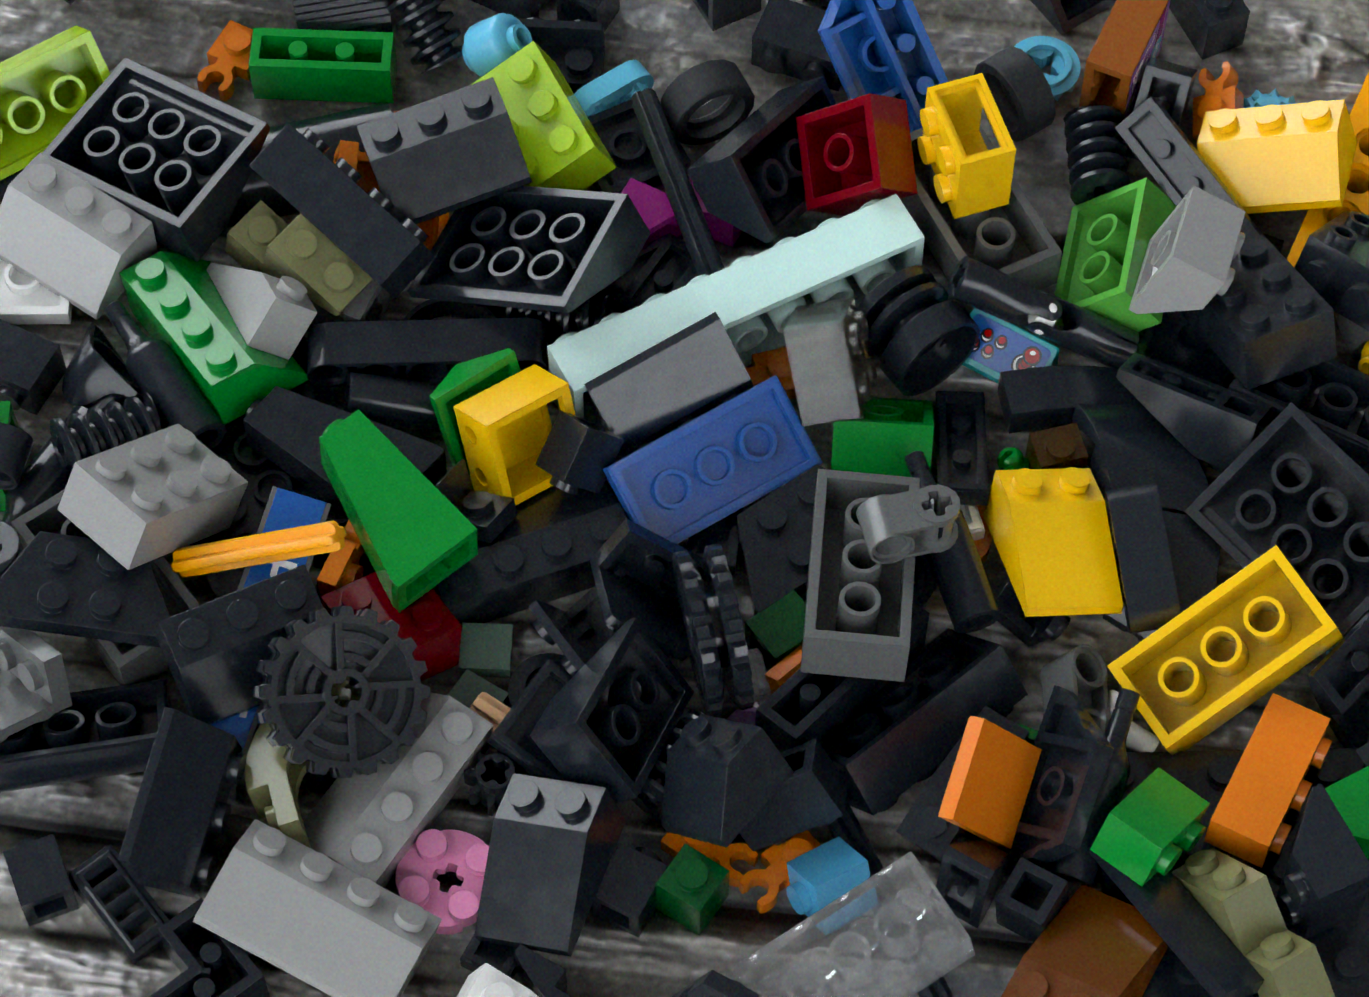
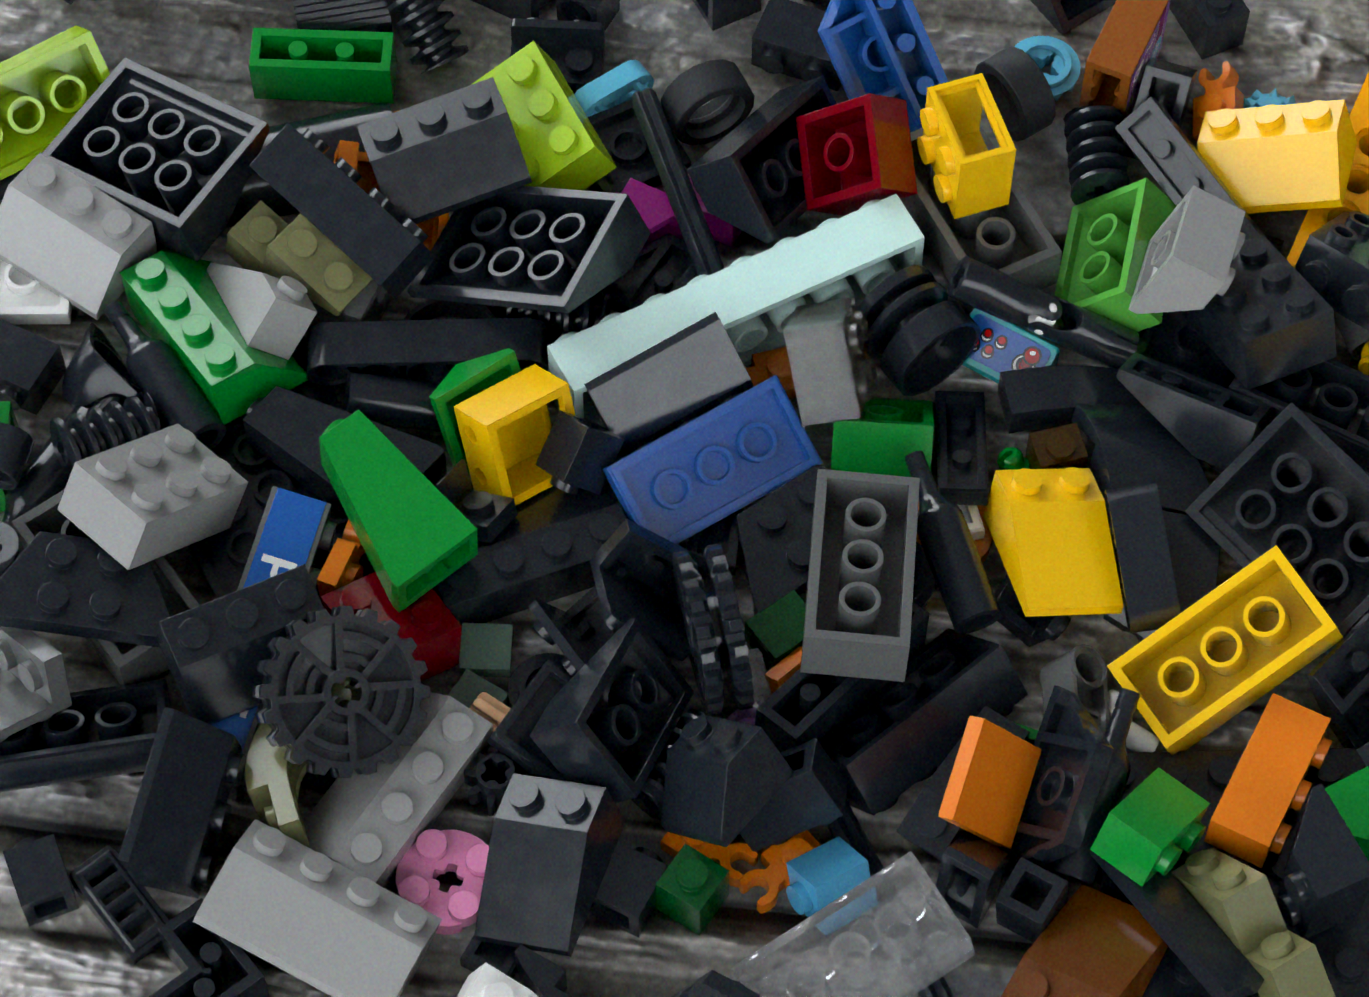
(227, 60): orange plate -> none
(259, 549): light orange axle -> none
(493, 42): medium azure head -> none
(905, 527): dark grey piece -> none

